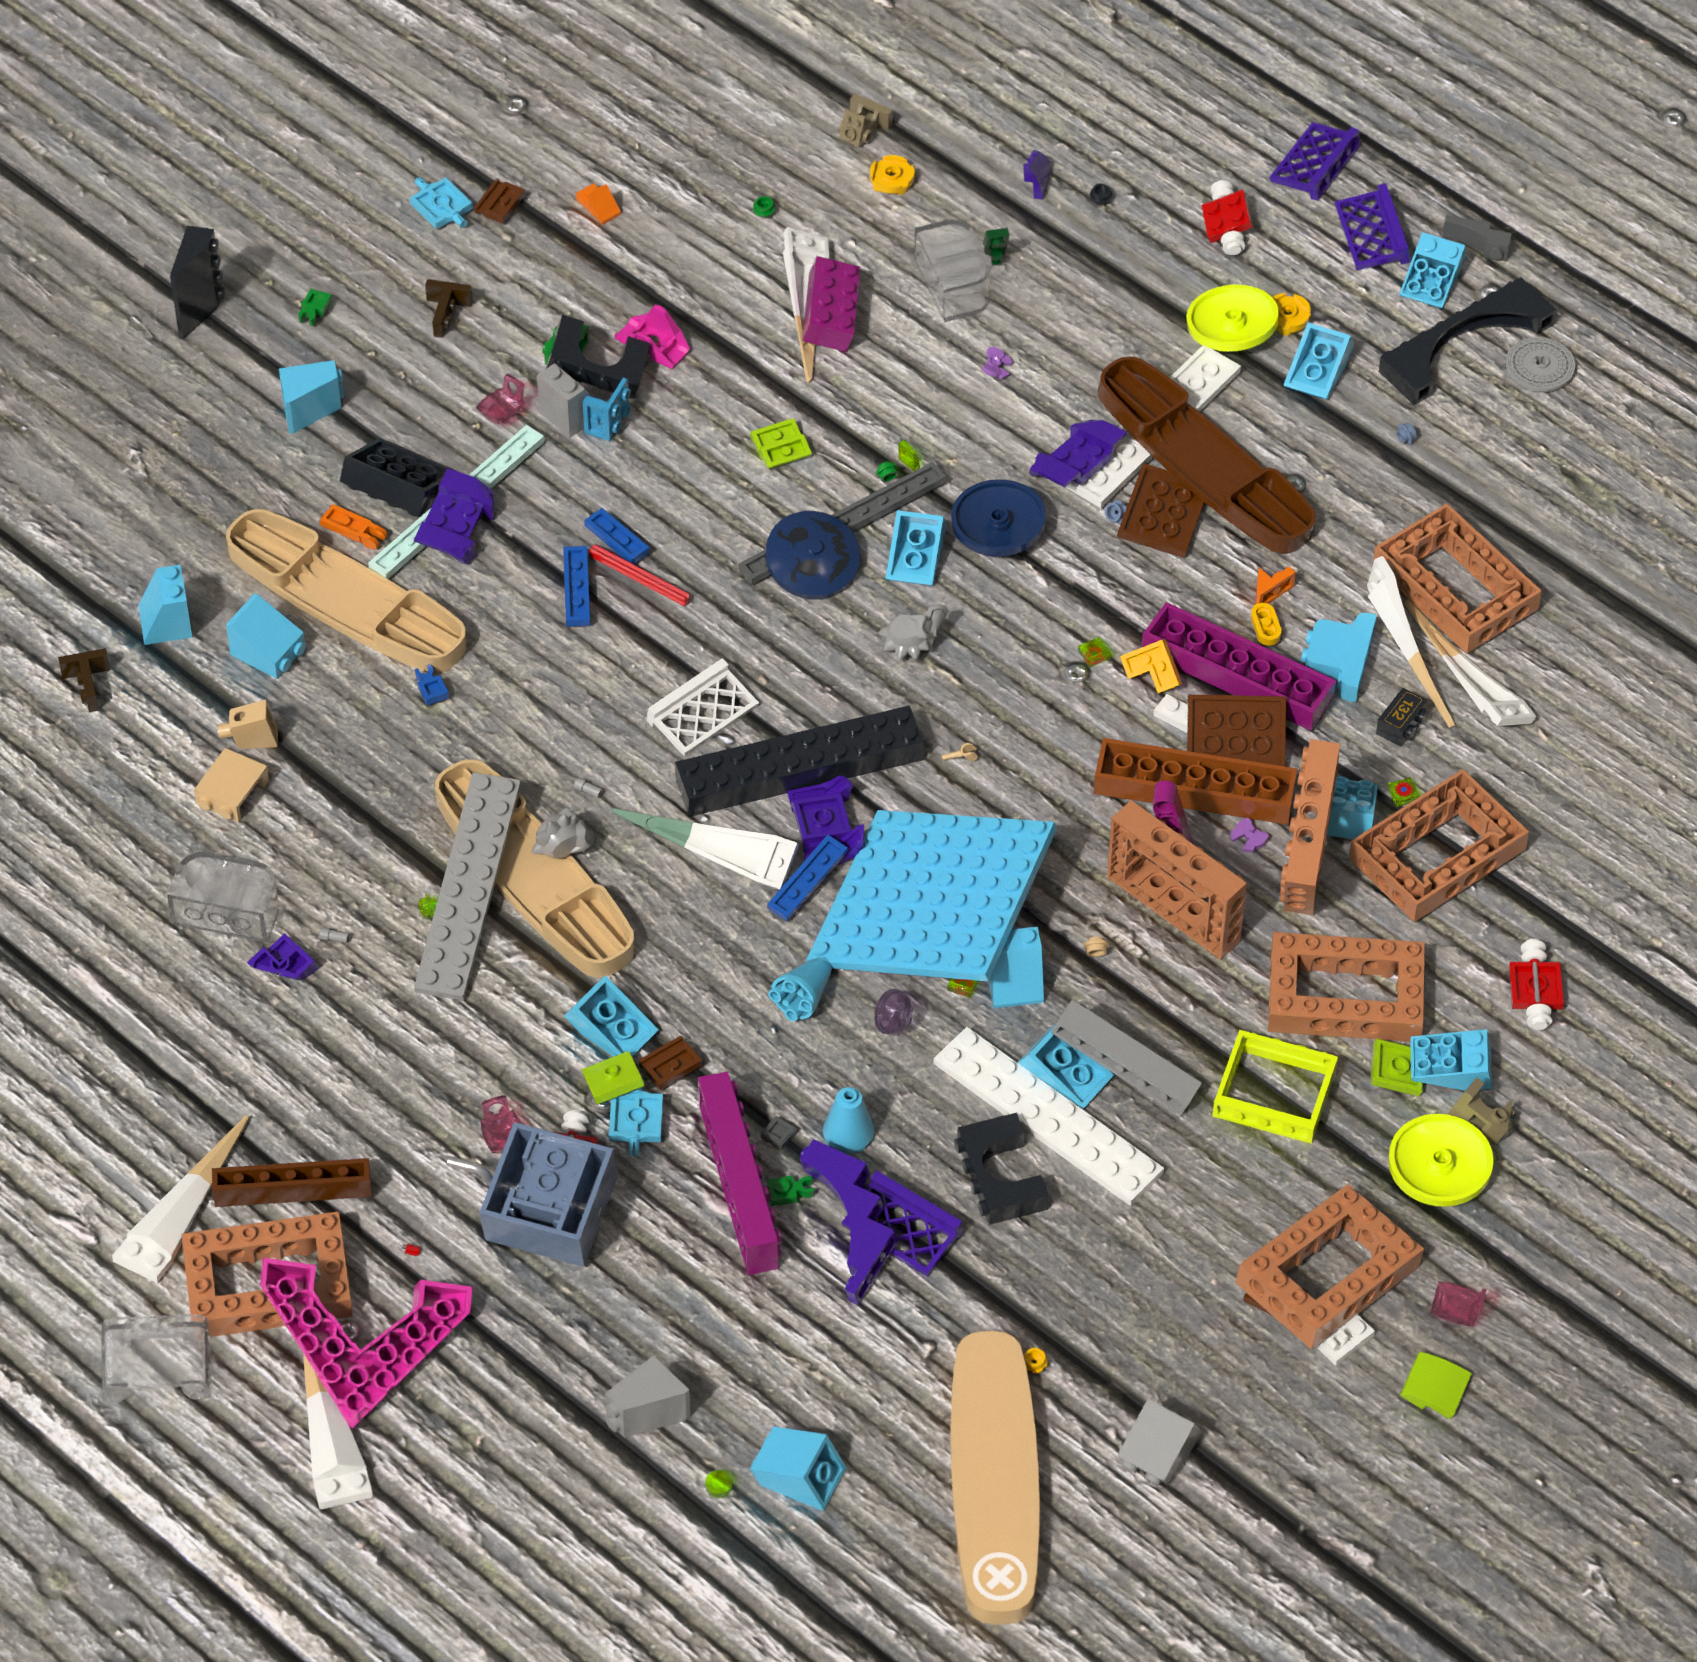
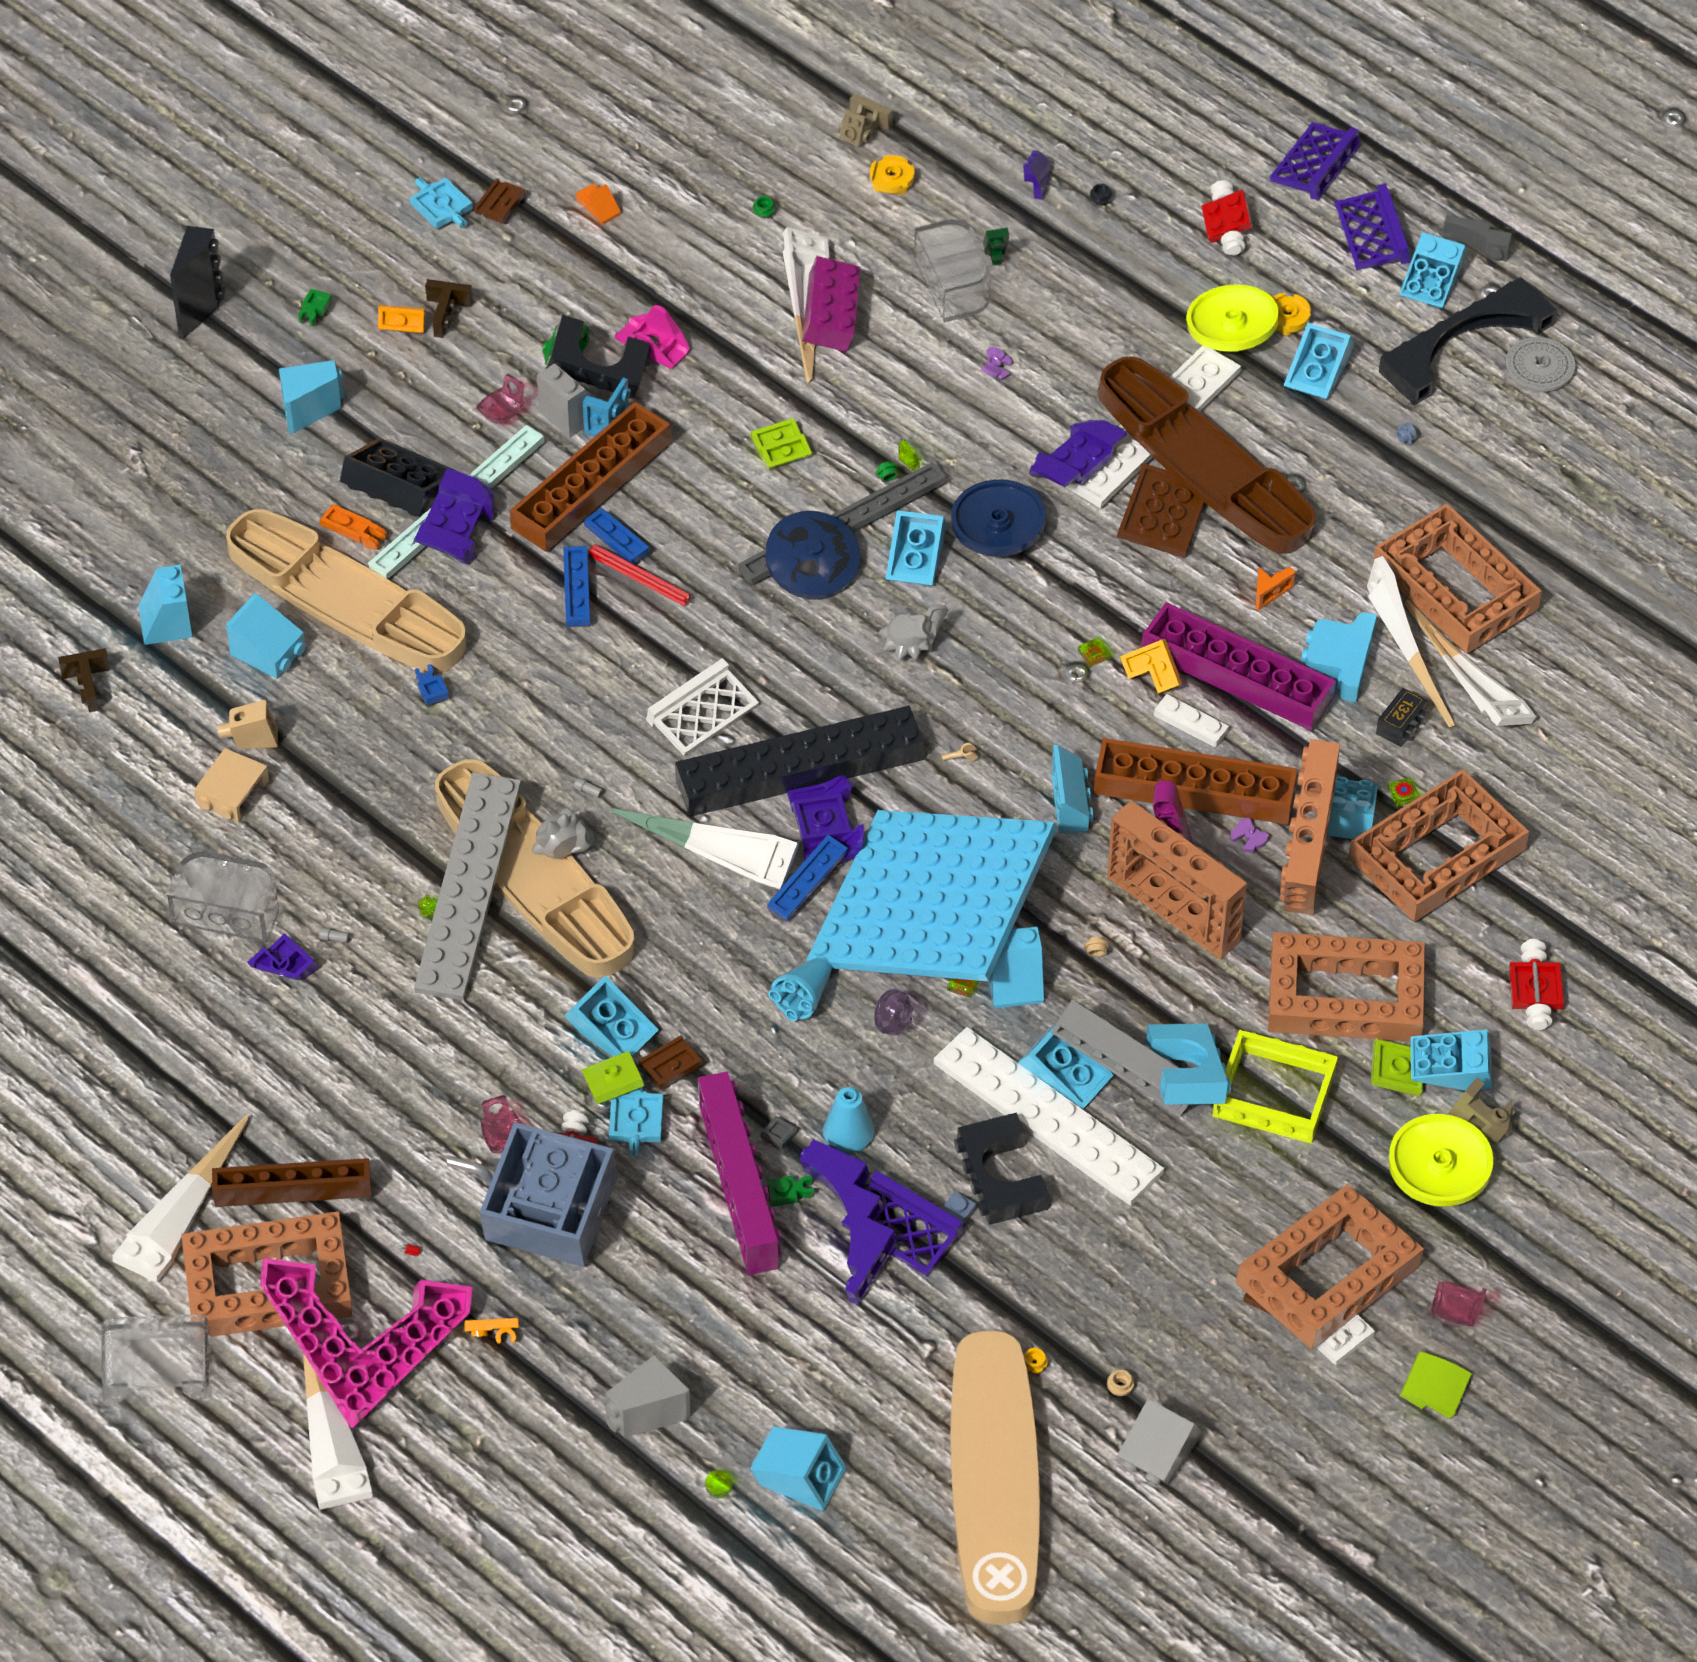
(401, 318): none -> light orange plate
(480, 1327): none -> light orange plate
(590, 476): none -> dark orange brick
(959, 1207): none -> sand blue plate
(1070, 791): none -> medium azure slope
(1110, 511): sand blue plate -> none
(1120, 1376): none -> tan plate
(1196, 1045): none -> medium azure arch
(1238, 727): reddish brown plate -> none
(1266, 629): yellow plate -> none

